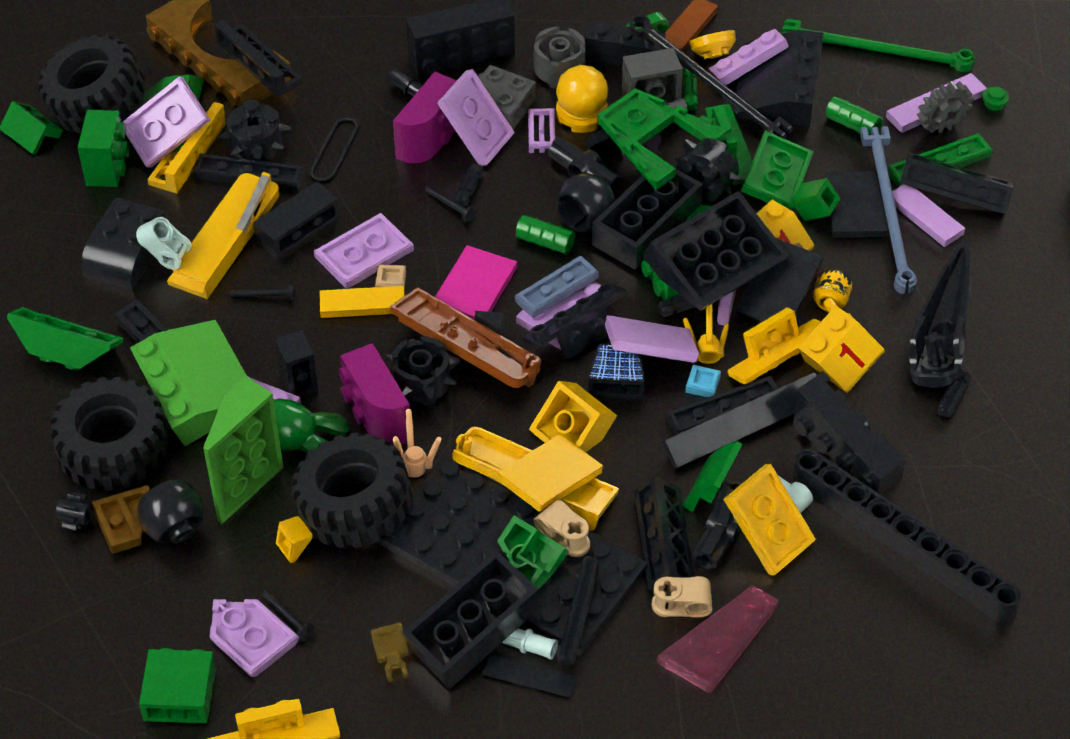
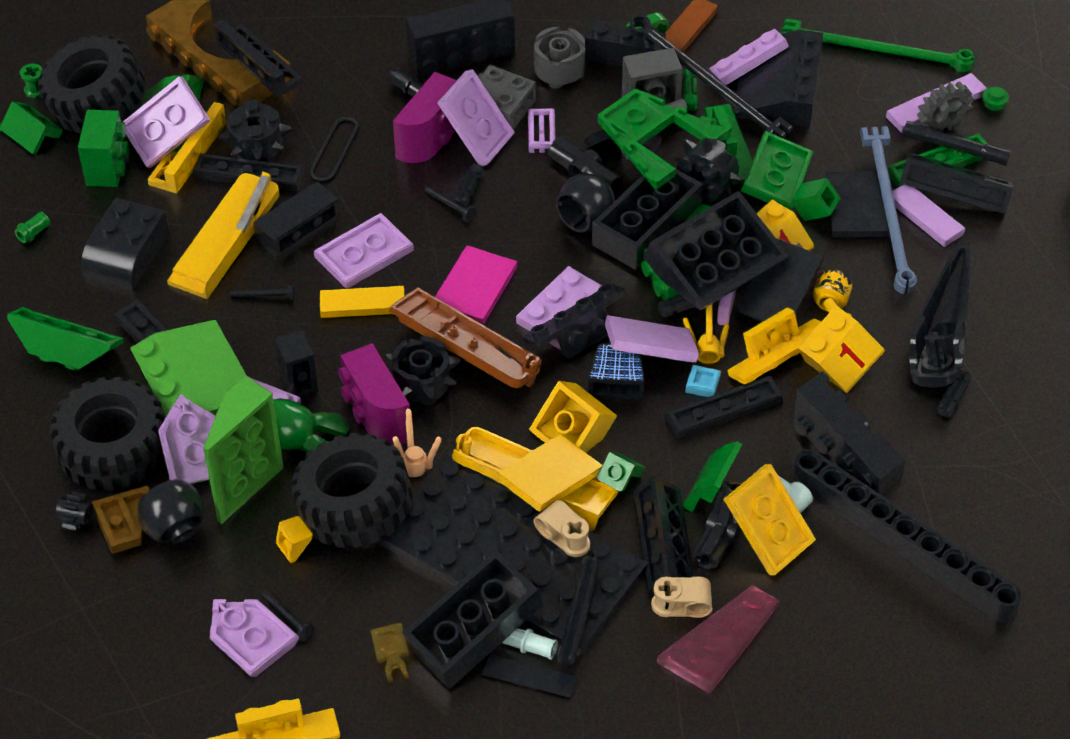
(26, 231): none -> green pin
(31, 81): none -> green bush
(163, 241): light aqua piece -> none
(177, 686): green brick -> none
(183, 440): none -> lavender tile
(390, 275): tan tile -> none
(491, 320): black slope -> none
(531, 551): green slope -> none
(545, 234): green axle -> none
(556, 286): sand blue tile -> none
(581, 98): yellow tile -> none
(618, 470): none -> bracket
(713, 44): yellow piece -> none
(734, 424): black tile -> none
(851, 115): green axle -> none
(985, 151): none -> black piece

